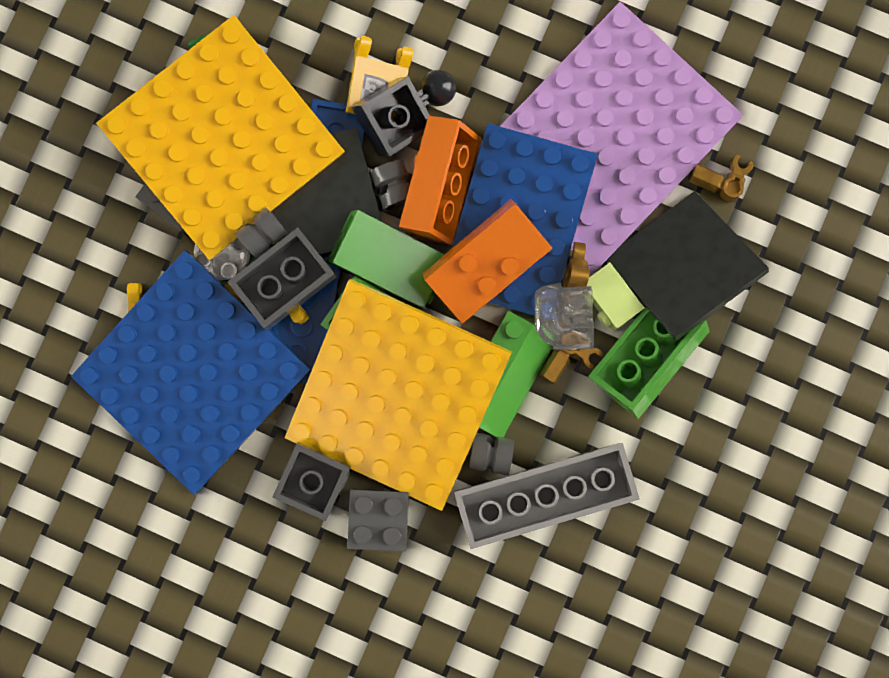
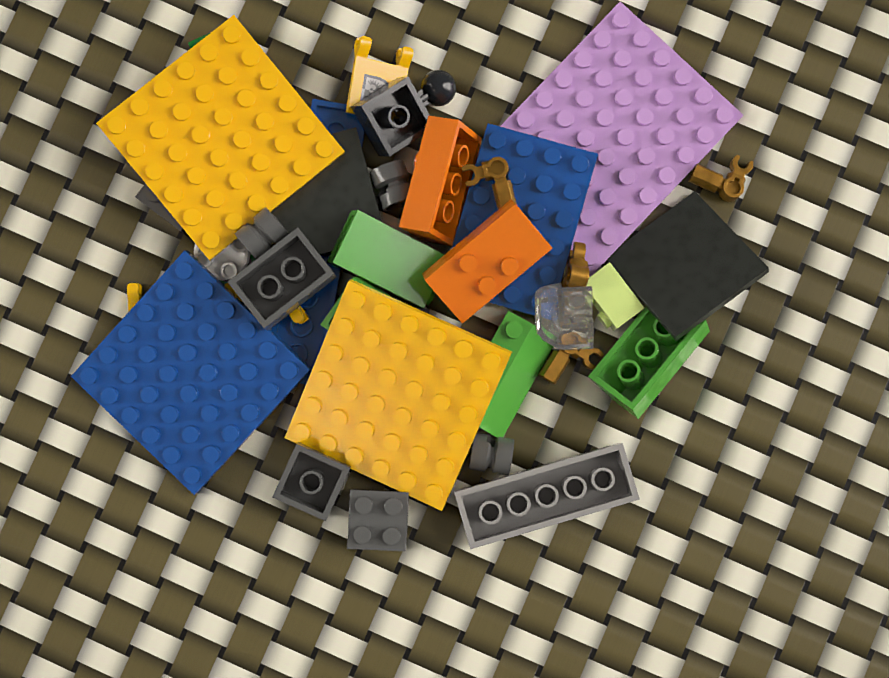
(496, 170): none -> pearl gold bar

